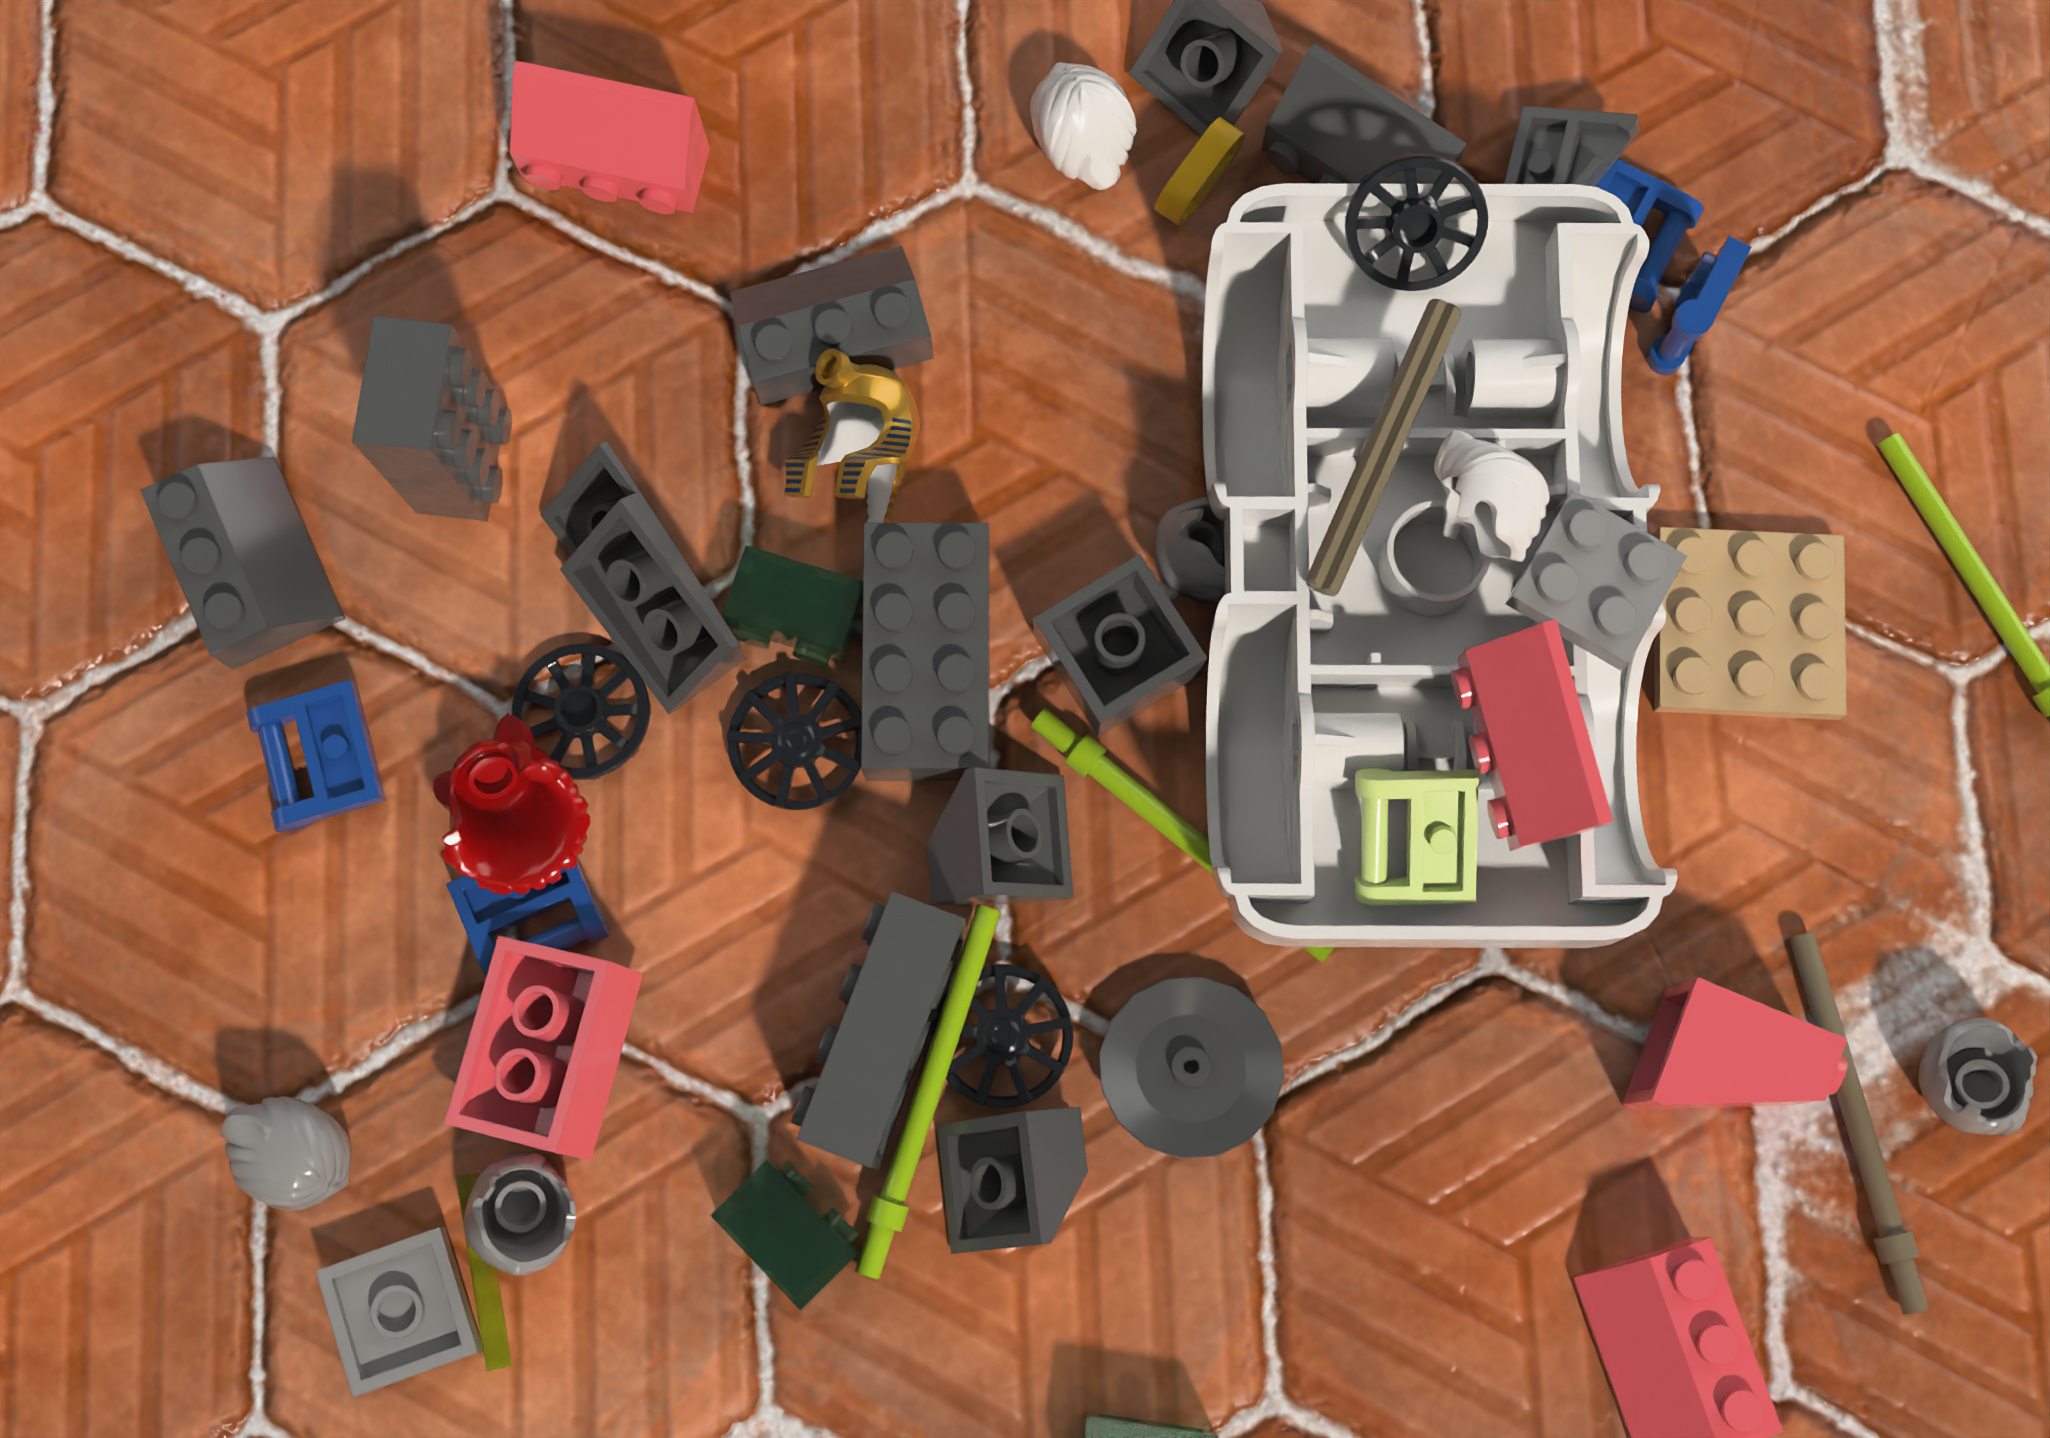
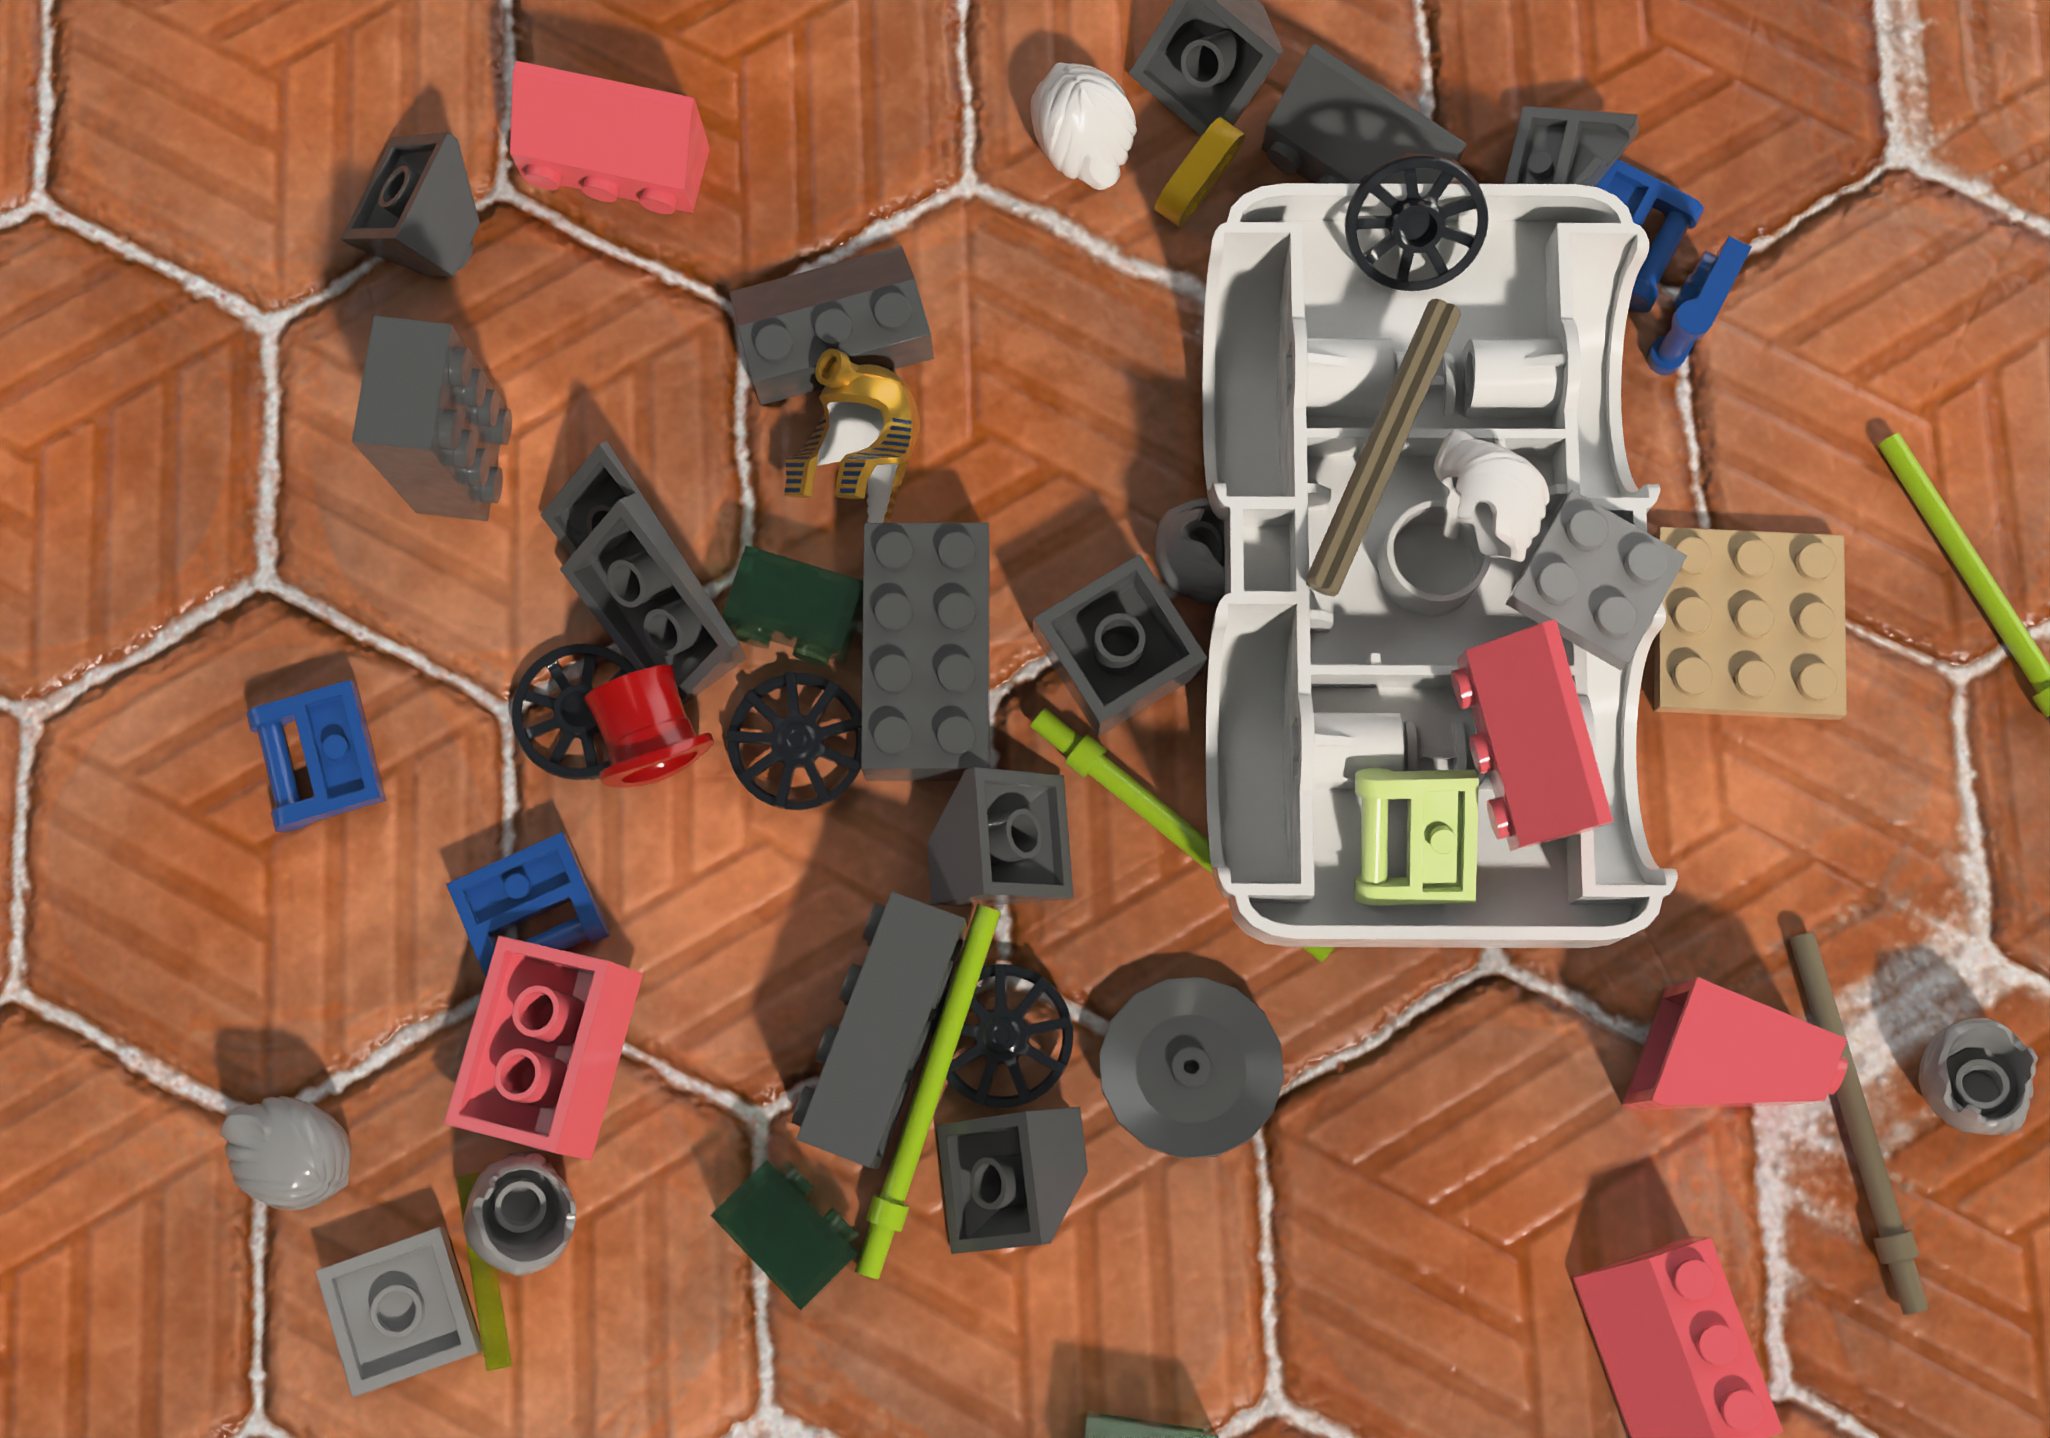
(242, 557): dark grey slope -> none
(418, 207): none -> dark grey slope
(511, 813): red hair -> none
(644, 728): none -> red piece

